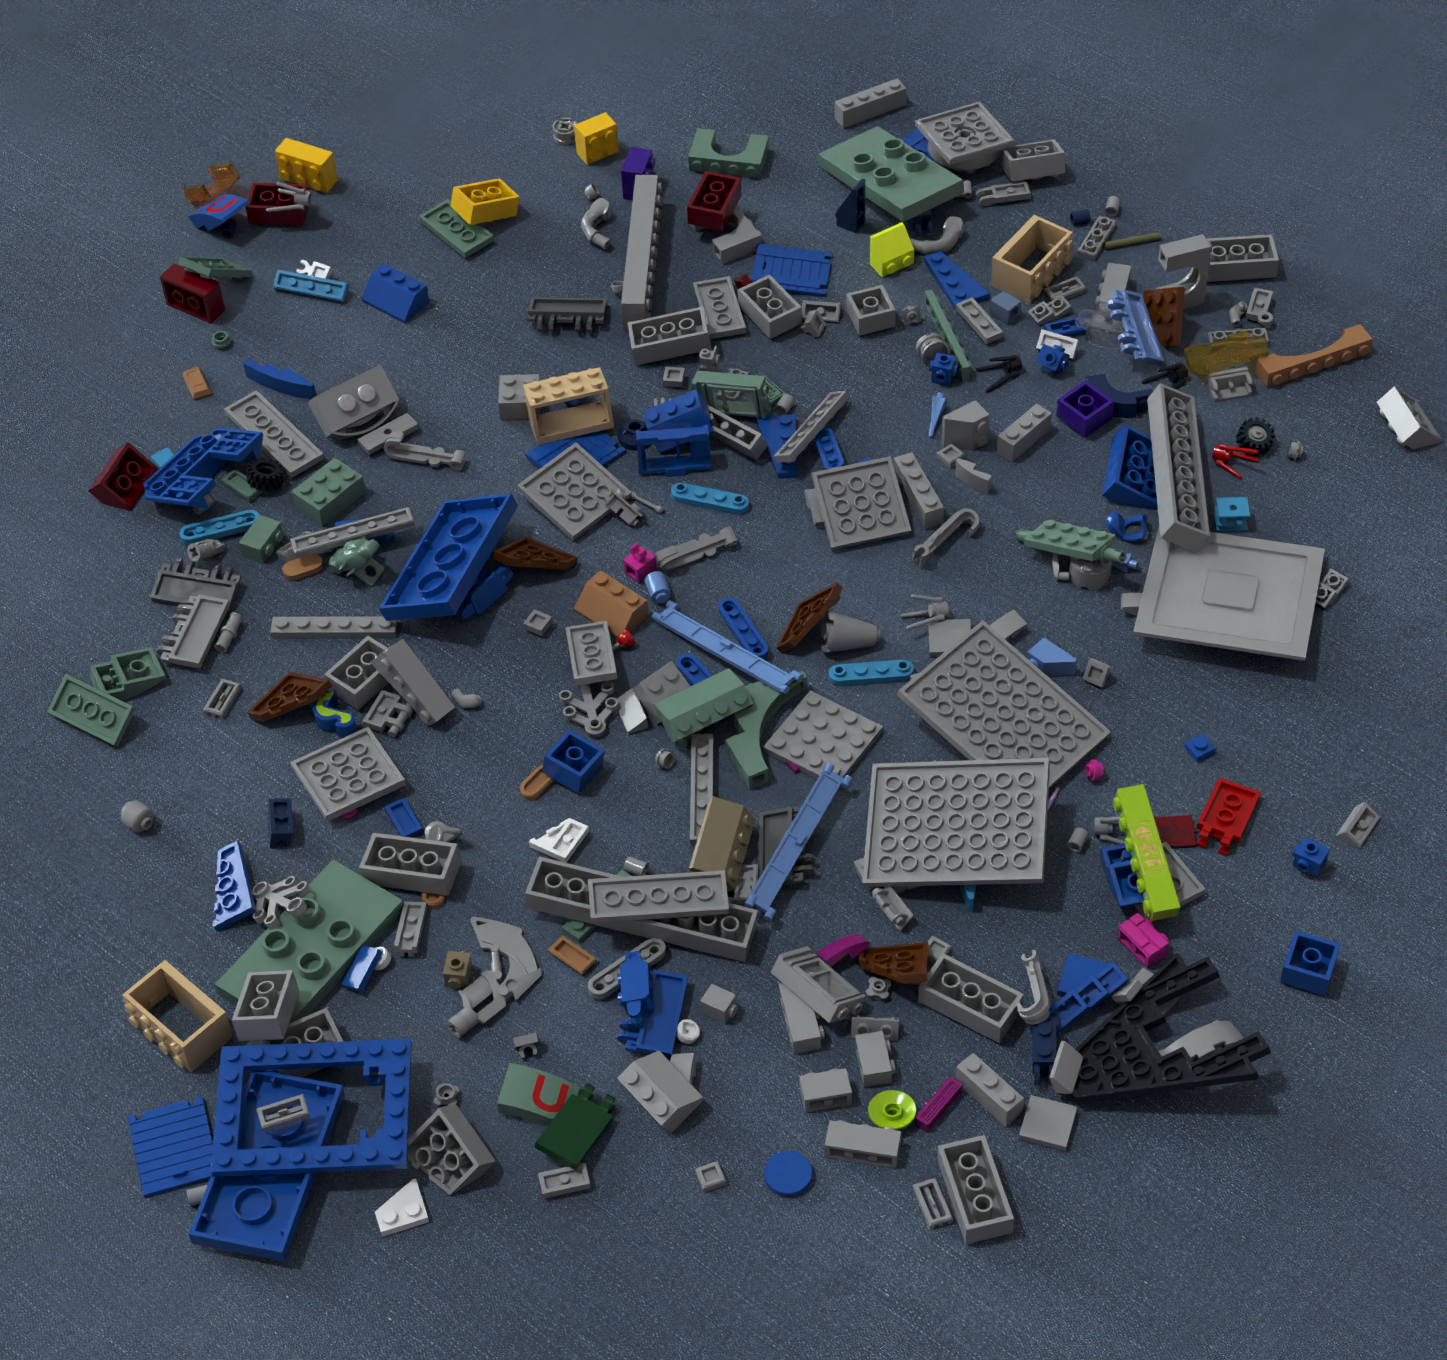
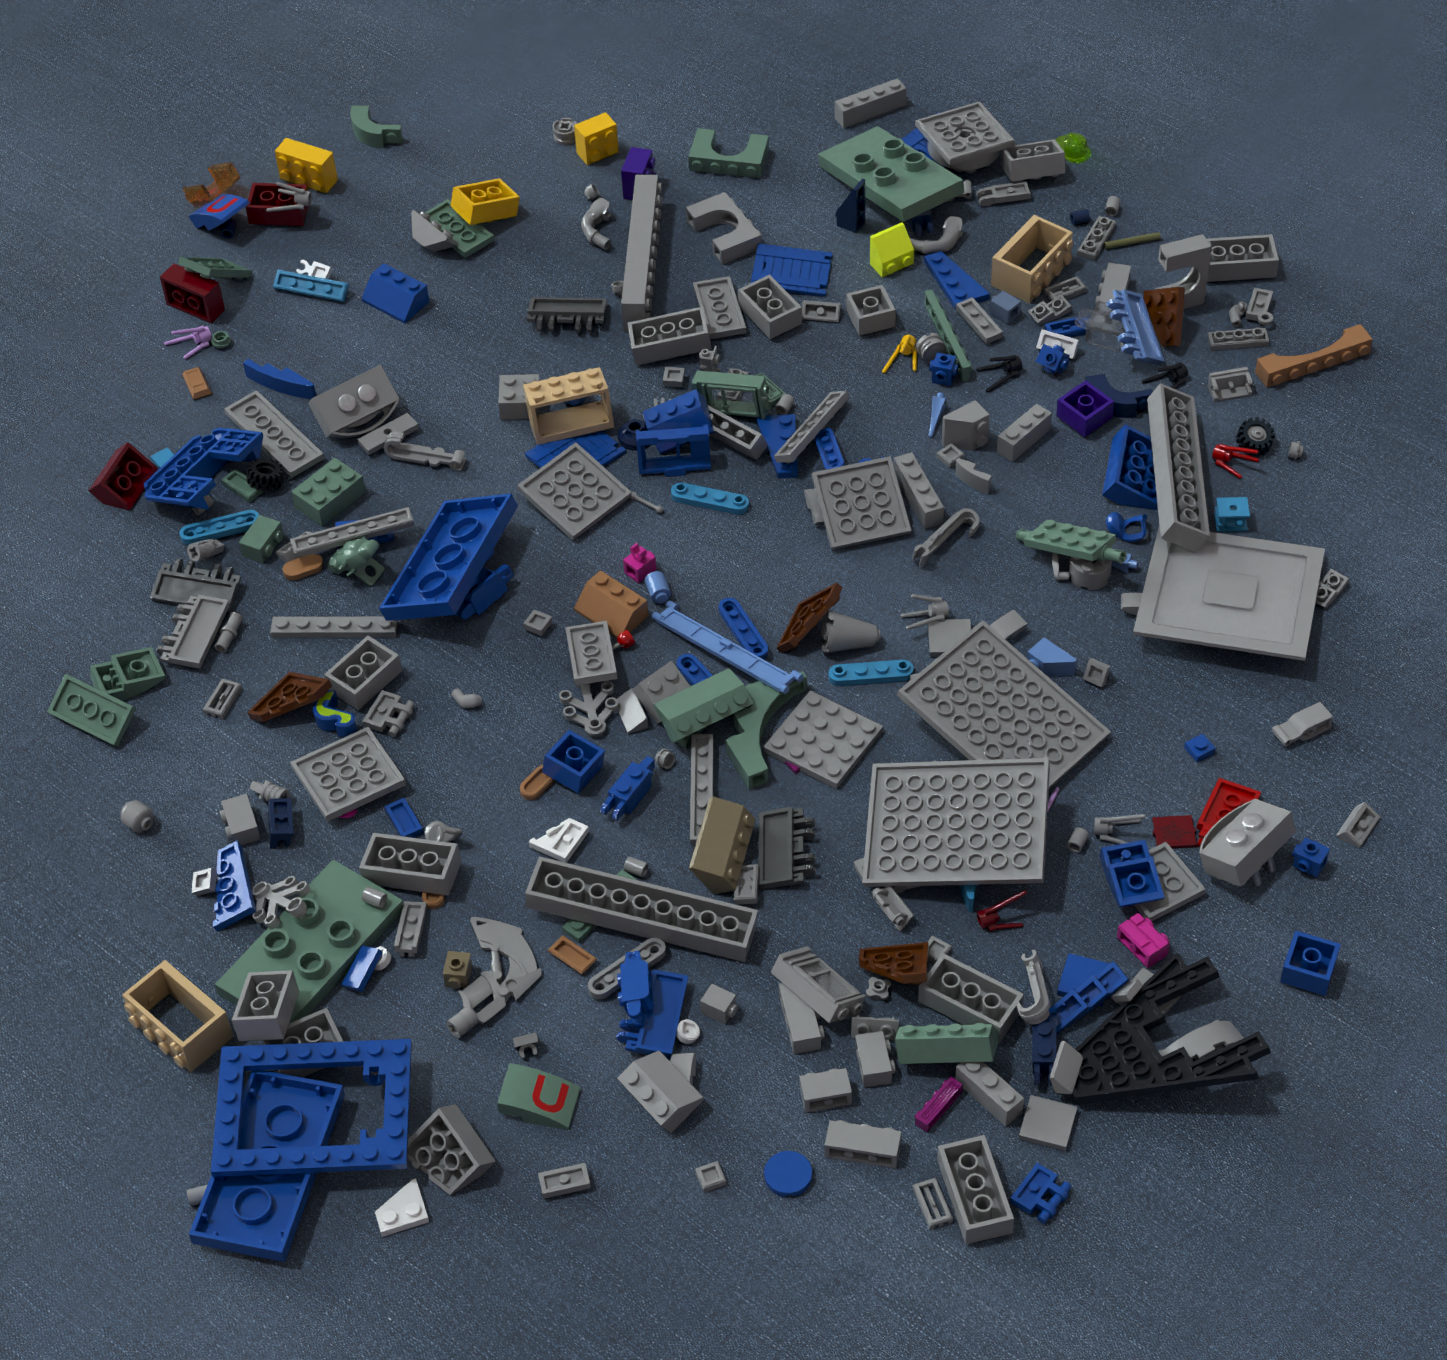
(172, 1146): blue door -> none
(201, 335): none -> lavender plant
(204, 881): none -> light grey plate
(240, 820): none -> light grey brick
(269, 790): none -> light grey hinge
(284, 1115): light grey tile -> none
(370, 132): none -> sand green arch
(374, 897): none -> light grey hinge
(413, 682): light grey wedge -> none
(429, 232): none -> light grey slope
(446, 1089): light grey plate -> none
(535, 554): reddish brown plate -> none
(576, 1128): dark green tile -> none
(618, 501): light grey hinge -> none
(629, 788): none -> blue hinge
(658, 896): light grey plate -> none
(693, 550): light grey piece -> none
(714, 201): dark red brick -> none
(742, 281): dark red plate -> none
(795, 840): medium blue piece -> none
(814, 324): light grey tile -> none
(850, 945): magenta slope -> none
(890, 1103): lime dish -> none
(905, 347): none -> yellow plant
(908, 311): light grey plate -> none
(946, 1043): none -> sand green slope
(989, 916): none -> dark red plant
(1033, 1190): none -> blue plate
(1075, 147): none -> clear neon green piece
(1094, 770): dark pink plate -> none
(1147, 853): lime brick -> none
(1224, 353): clear yellow piece -> none
(1245, 841): none -> light grey piece
(1304, 724): none -> light grey piece
(1407, 419): light grey slope -> none

